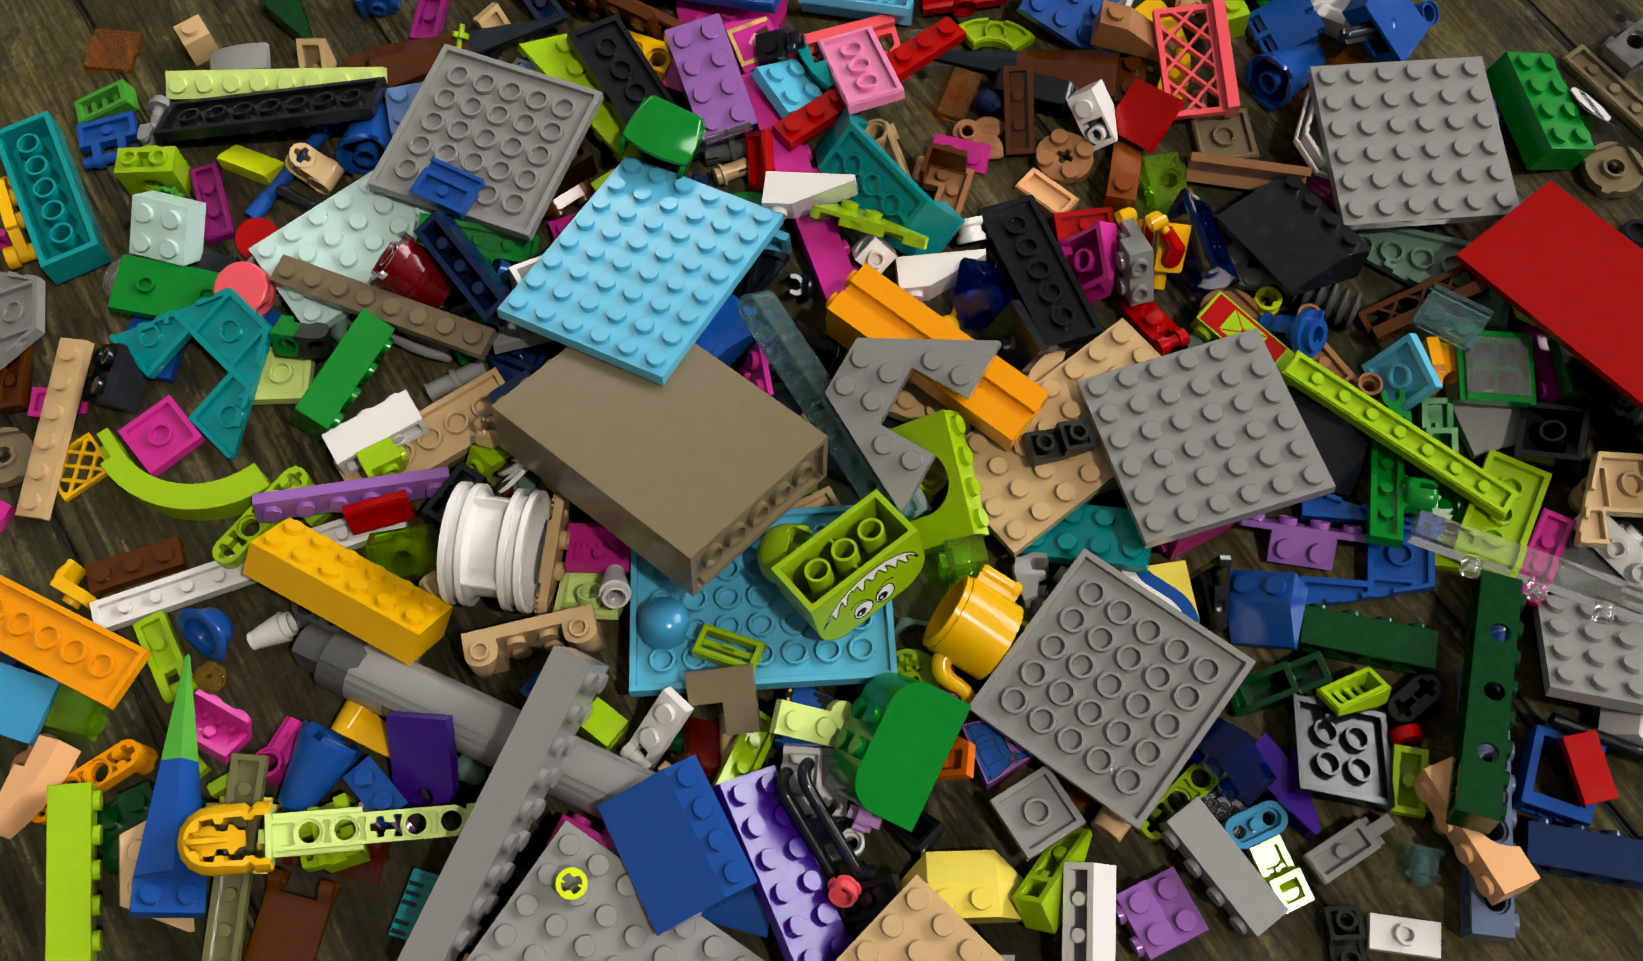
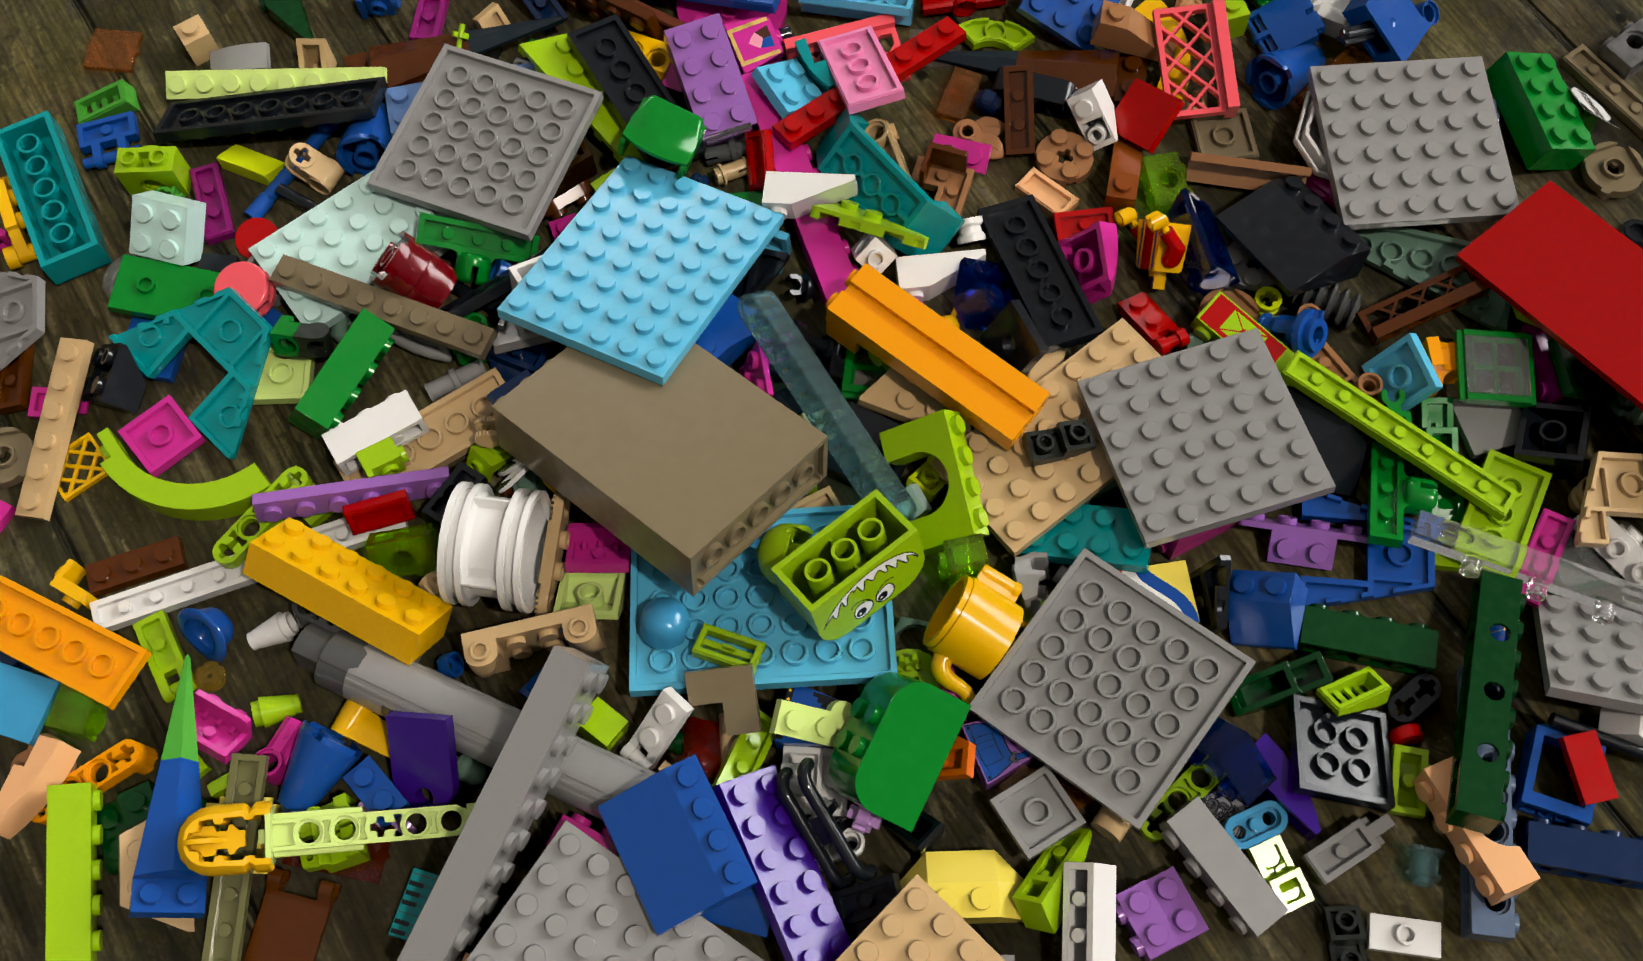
(157, 106): light grey hinge -> none
(273, 709): none -> lime cone
(447, 188): blue plate -> none
(456, 662): none -> blue hinge
(464, 265): dark blue brick -> none
(569, 894): neon yellow bush -> none
(615, 588): white cone -> none
(775, 44): black plate -> none
(843, 891): coral plate -> none
(871, 383): light grey wing -> none
(1135, 264): light grey plate -> none
(1452, 317): clear light blue plate -> none

